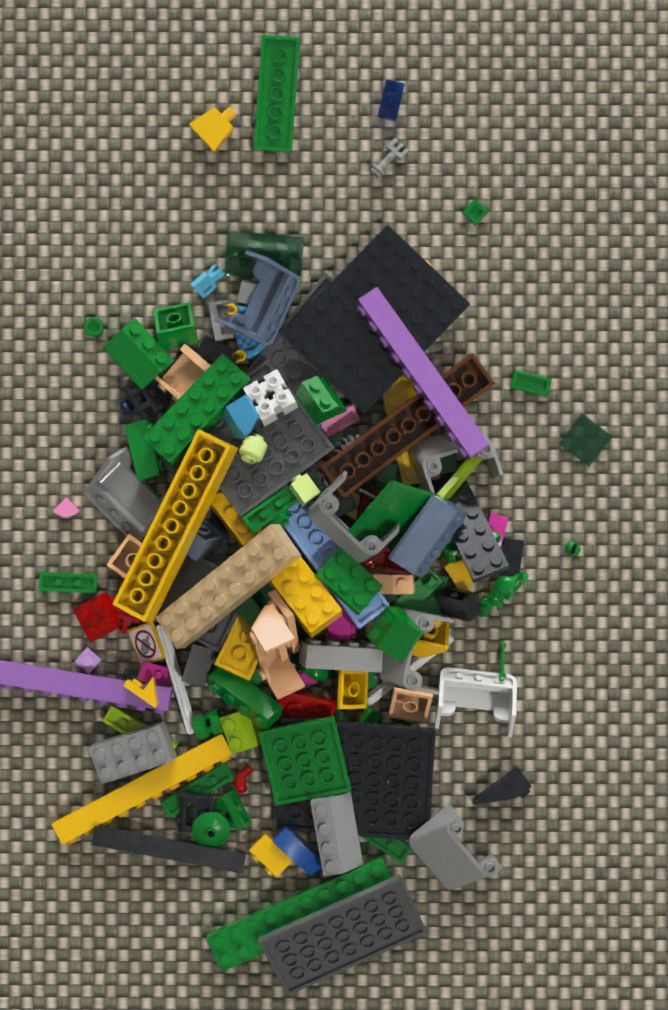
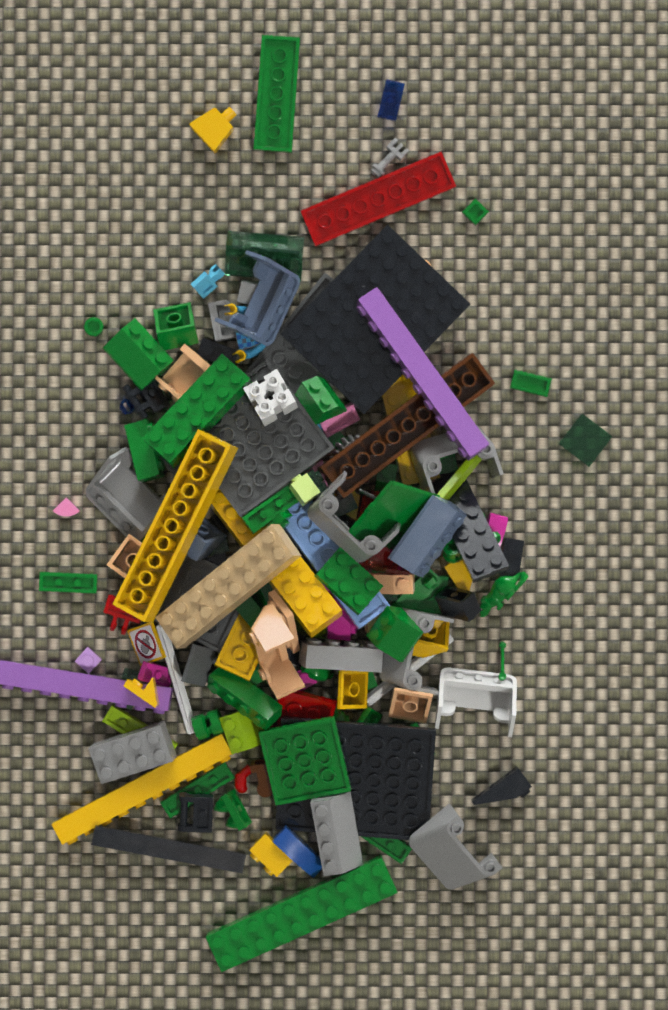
(97, 617): red plate -> none
(211, 822): green dish -> none
(241, 417): dark azure slope -> none
(253, 449): yellowish green head -> none
(259, 767): none -> reddish brown leg
(343, 935): dark grey plate -> none
(378, 199): none -> red plate
(568, 547): green hinge -> none

